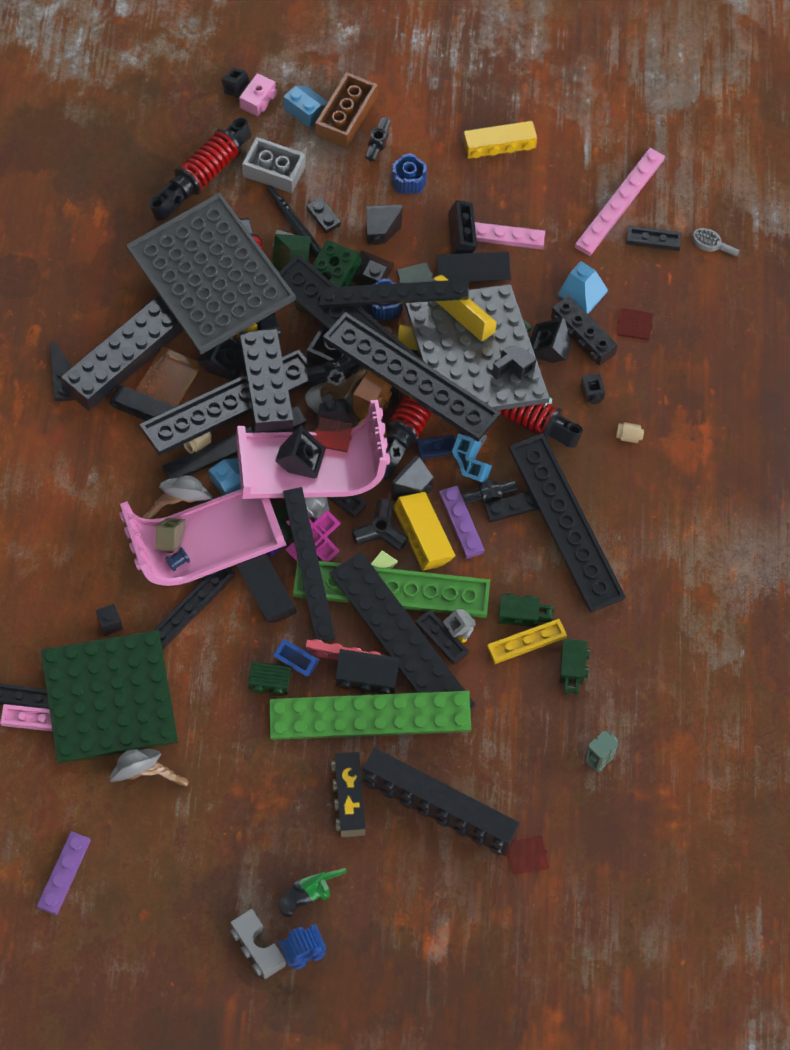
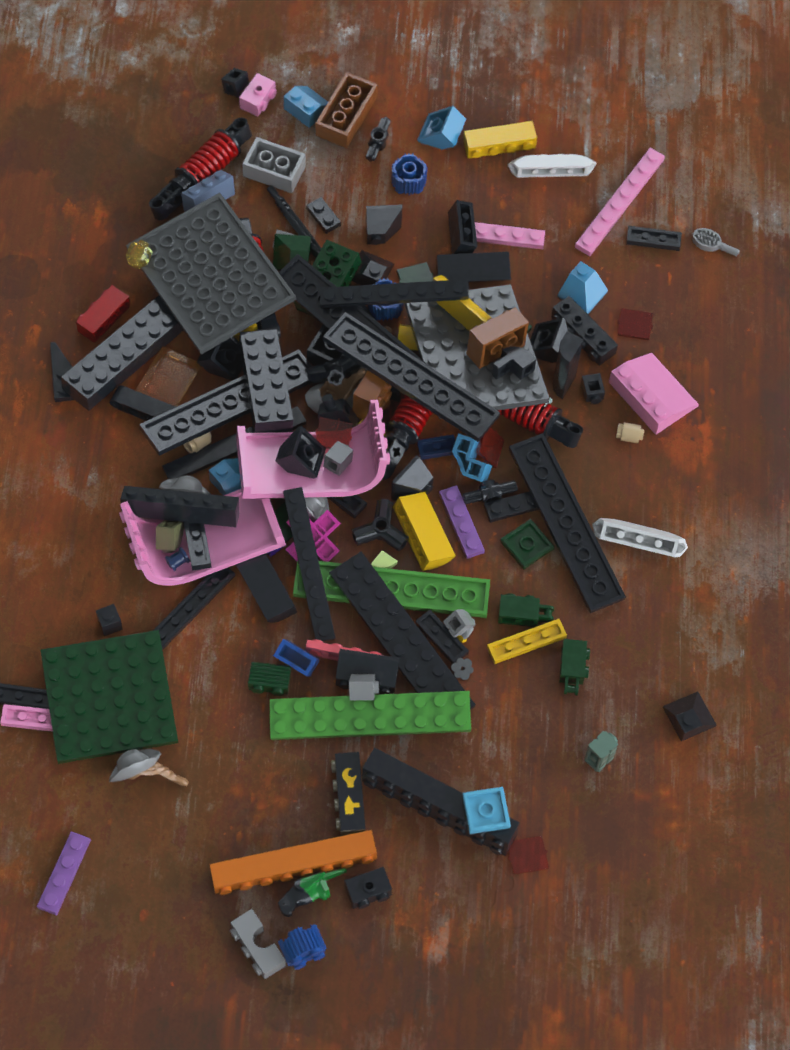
(102, 313): none -> red brick
(138, 254): none -> clear yellow head
(182, 506): none -> black brick
(197, 545): none -> black plate
(217, 183): none -> sand blue brick
(293, 862): none -> orange brick
(338, 458): none -> dark grey brick
(363, 686): none -> light grey brick
(368, 888): none -> black brick
(442, 128): none -> dark azure slope
(467, 669): none -> dark grey plant
(486, 810): none -> medium azure plate
(490, 447): none -> clear red piece
(497, 333): none -> dark orange brick
(527, 544): none -> dark green tile
(552, 165): none -> white brick
(566, 363): none -> black brick
(639, 537): none -> white brick
(652, 392): none -> bright pink slope
(689, 716): none -> black slope

